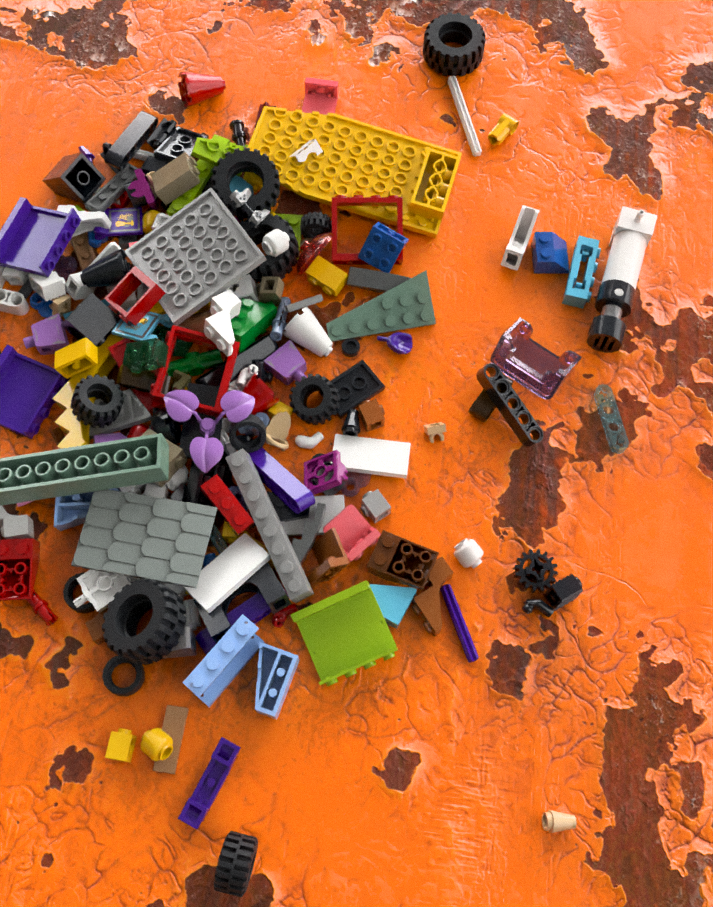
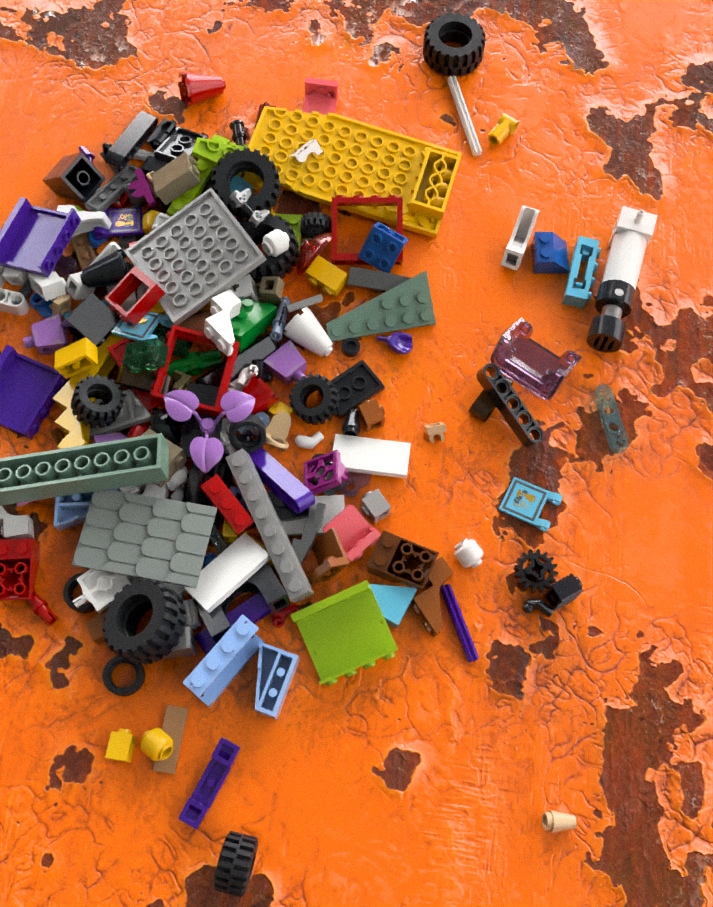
(527, 501): none -> medium azure flag

